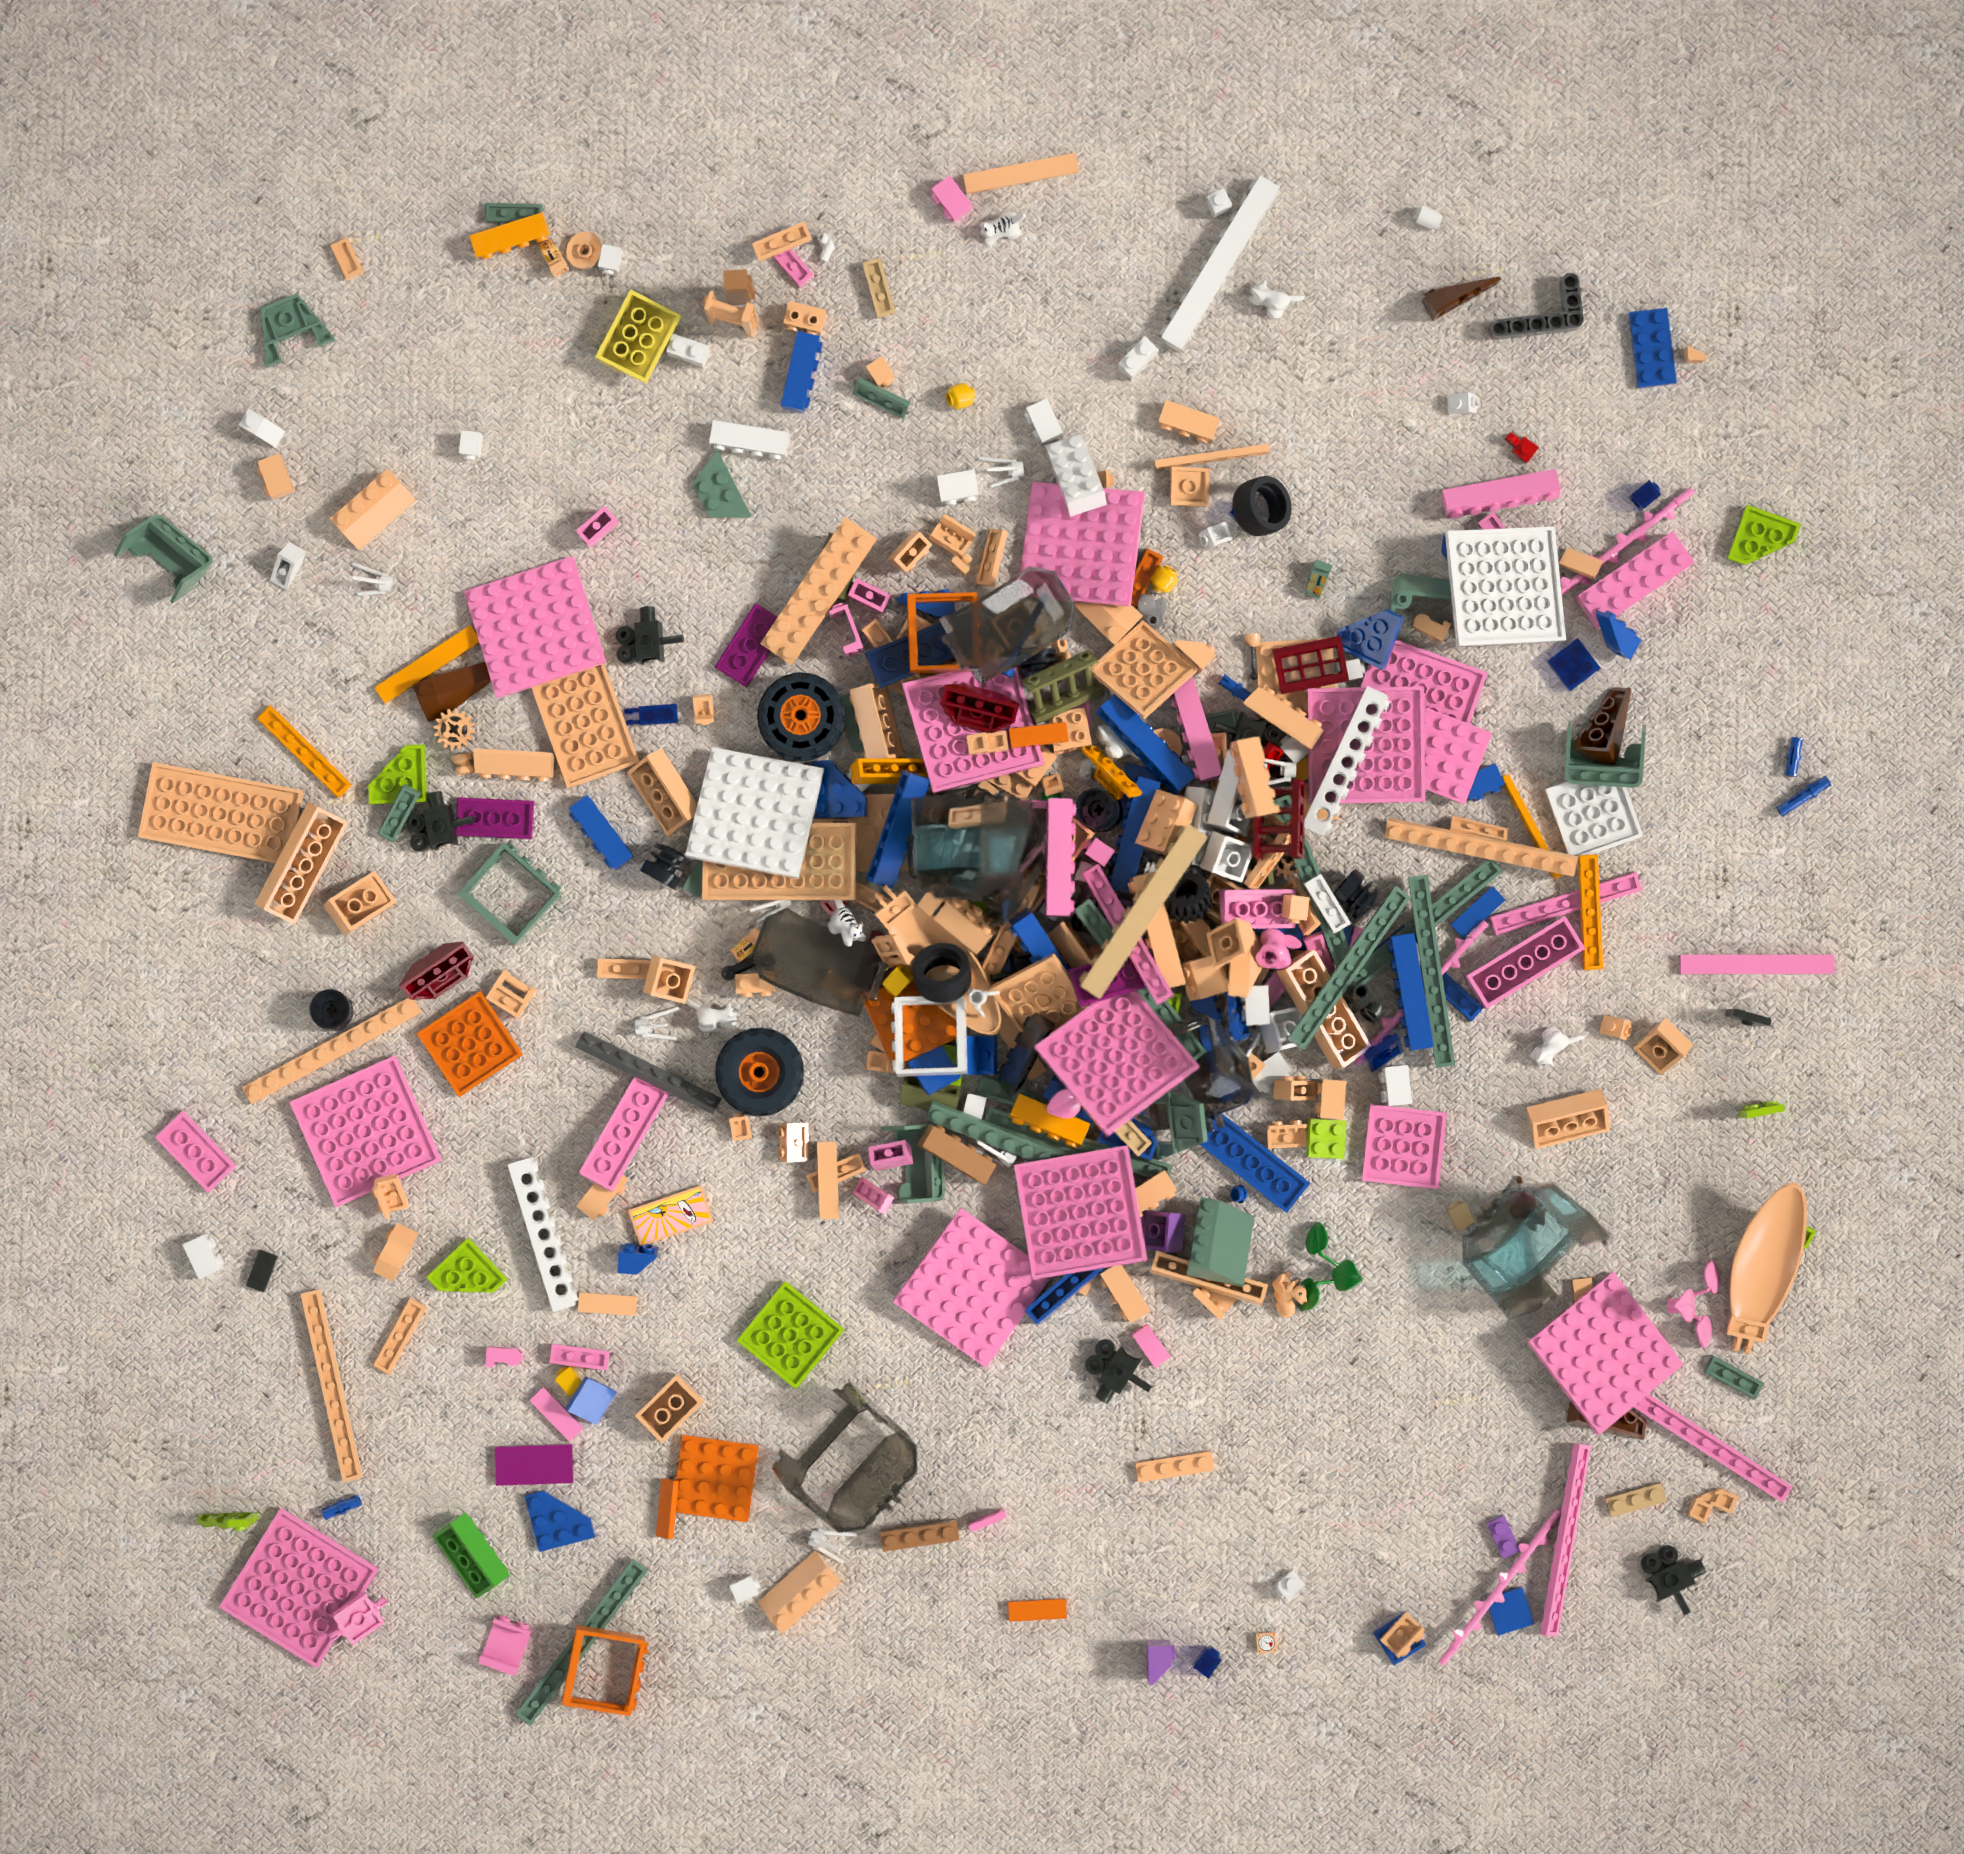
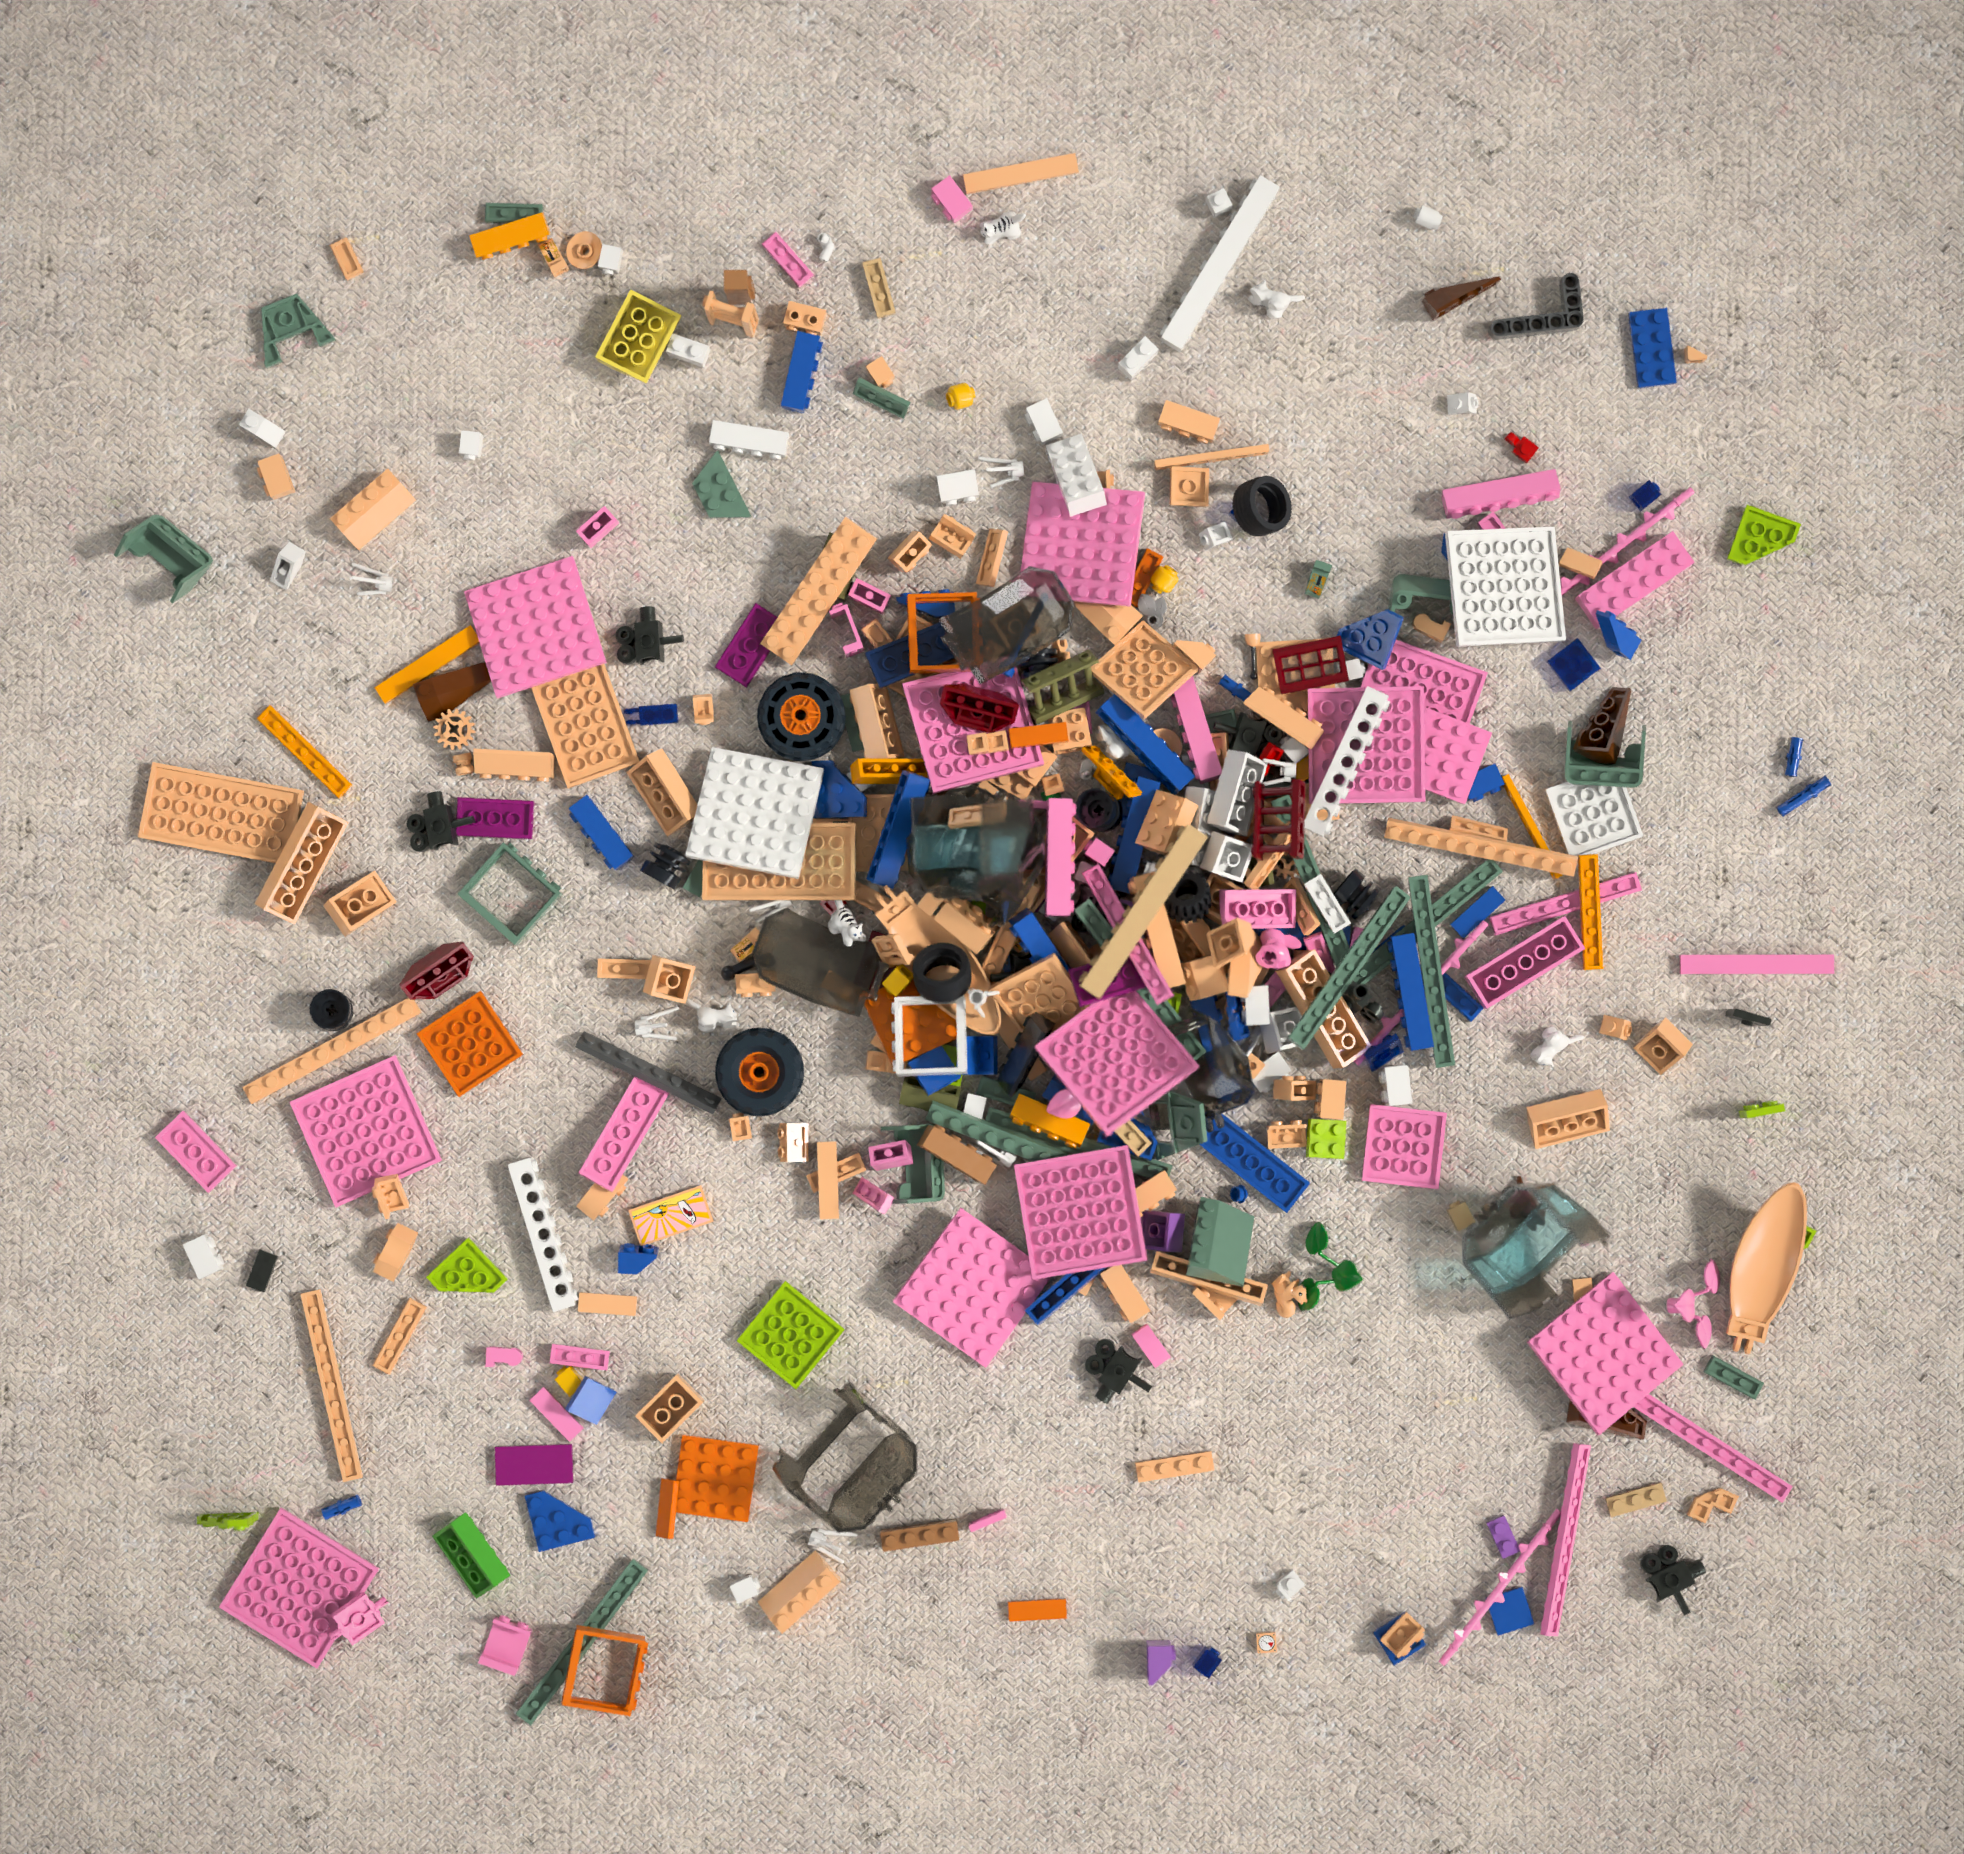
(399, 813): sand green tile -> none
(405, 768): lime plate -> none
(507, 999): light nougat plate -> none
(782, 241): light nougat plate -> none
(961, 564): light nougat tile -> none
(1252, 778): light nougat wedge -> none
(1295, 908): light nougat brick -> none

